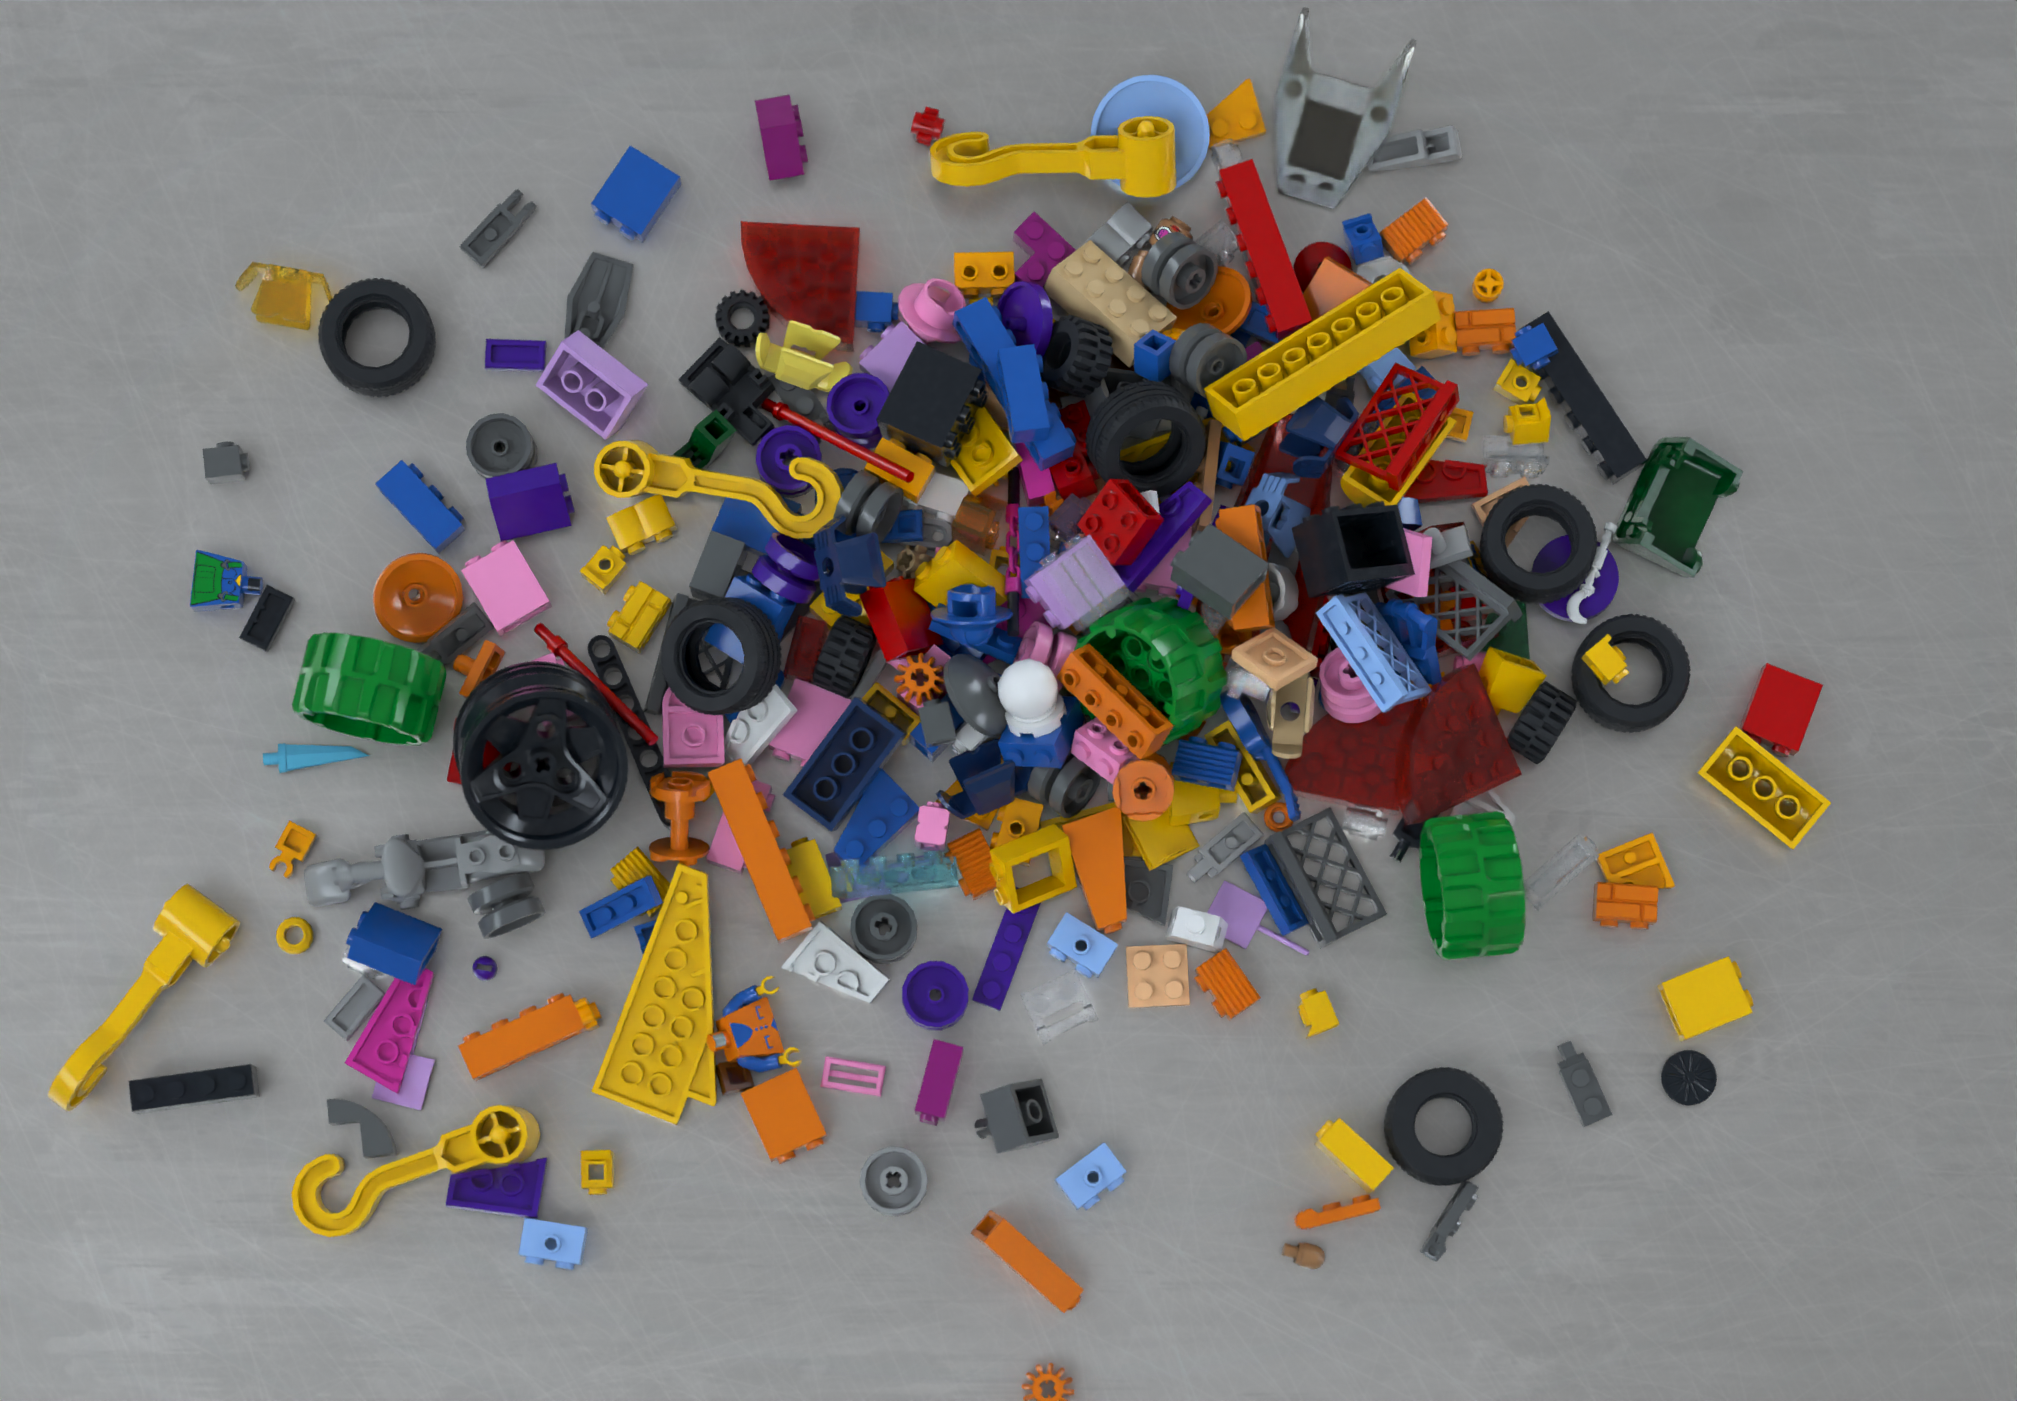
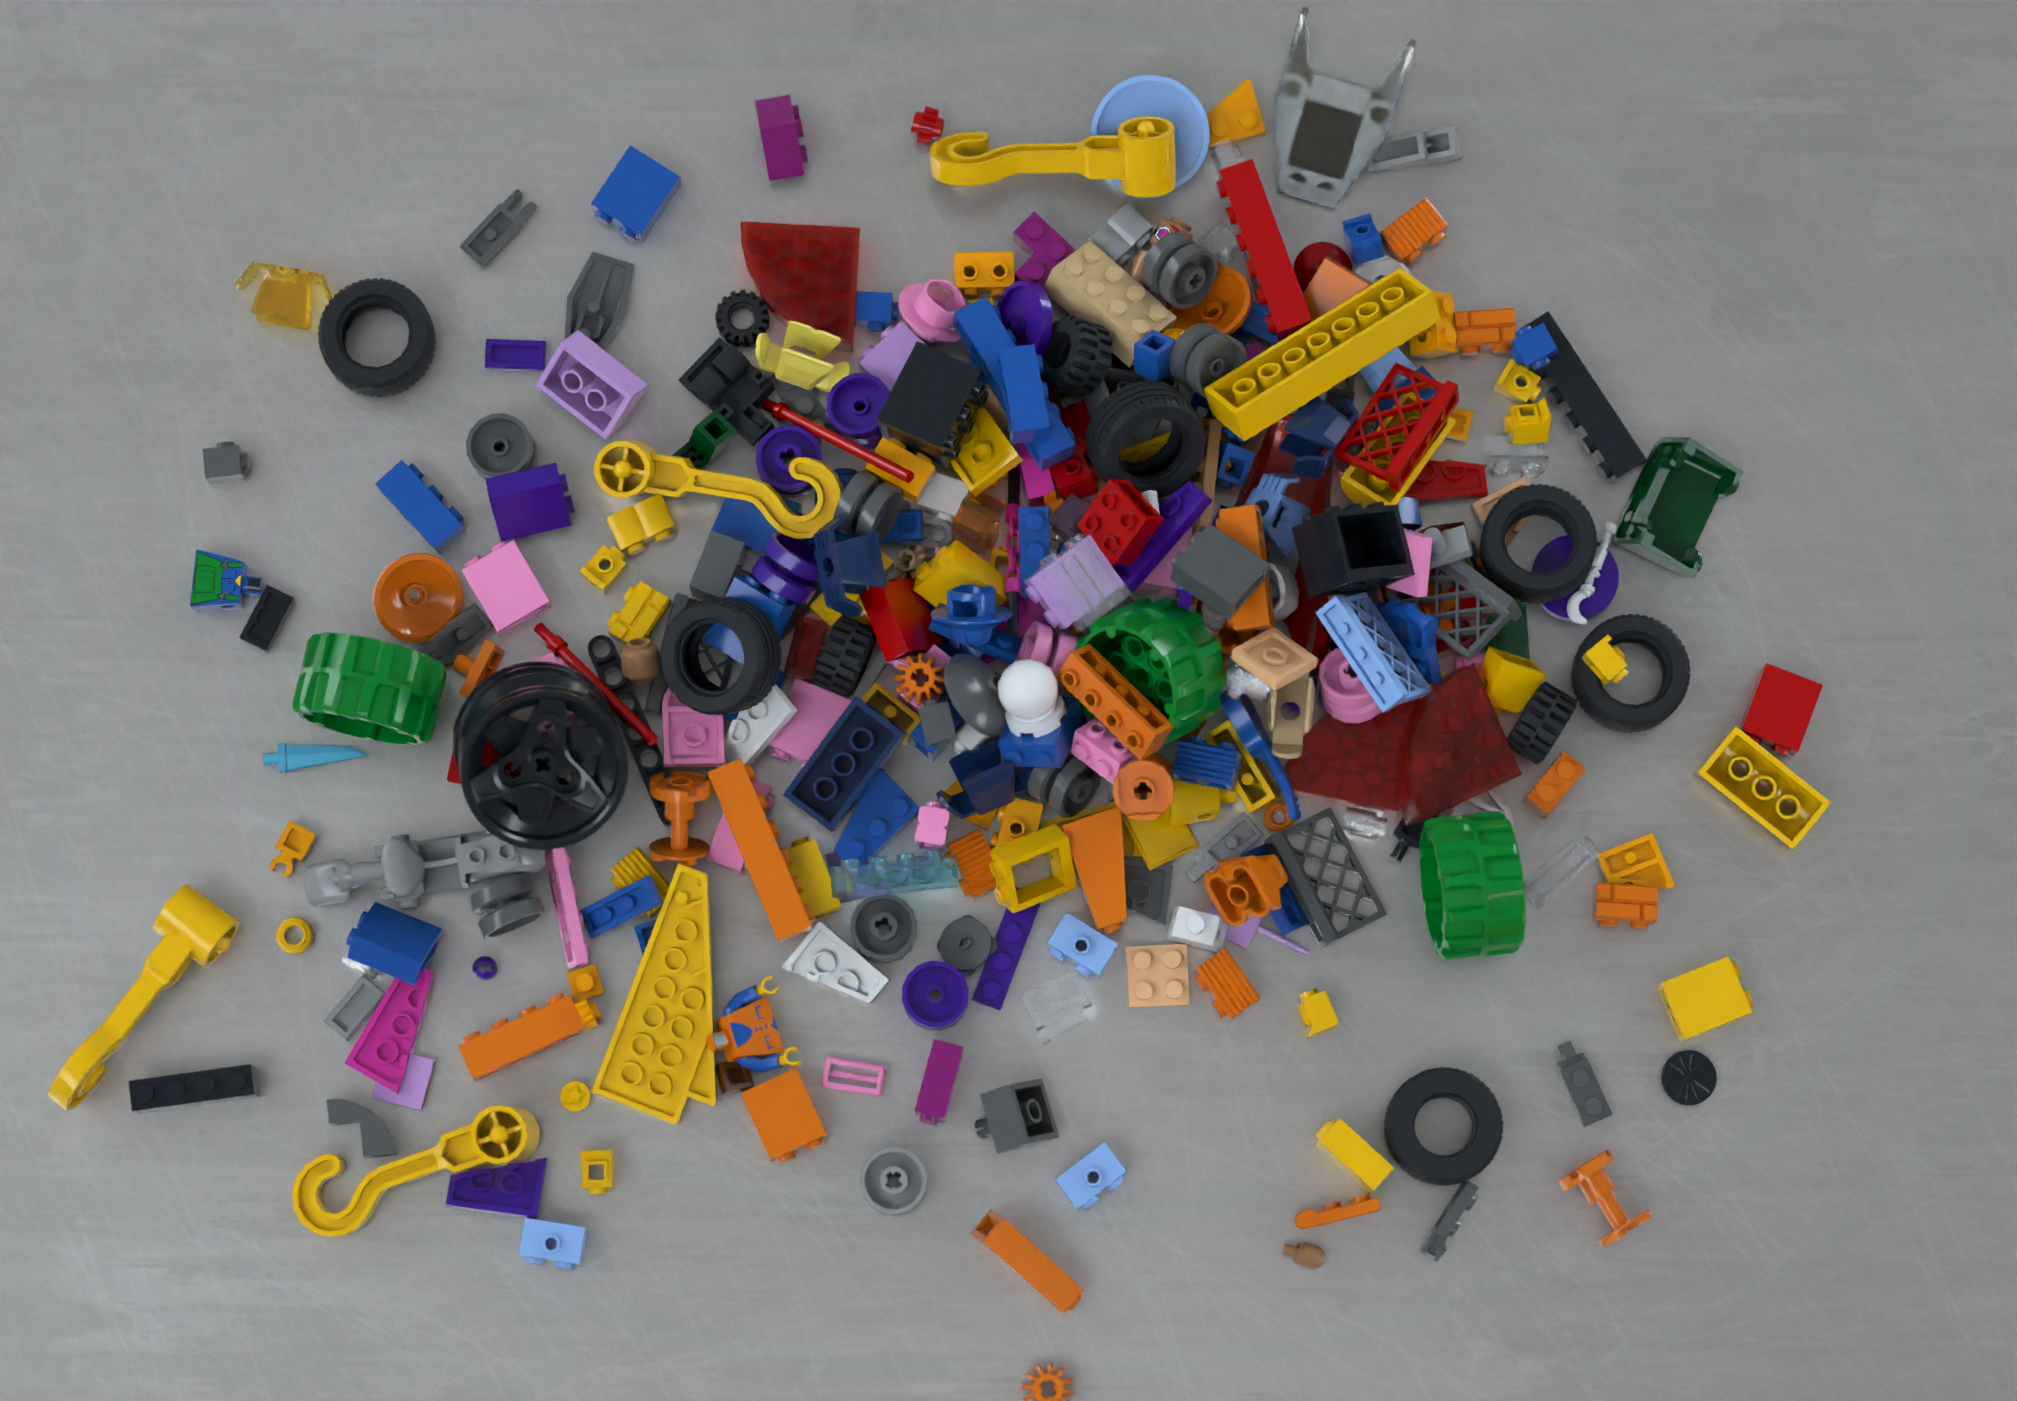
(568, 917): none -> bright pink plate
(575, 1096): none -> yellow tile
(585, 982): none -> light orange plate
(640, 661): none -> medium nougat head
(966, 944): none -> dark grey piece
(1246, 887): none -> orange piece
(1488, 279): light orange wheel -> none
(1554, 784): none -> orange brick
(1598, 1188): none -> orange piece

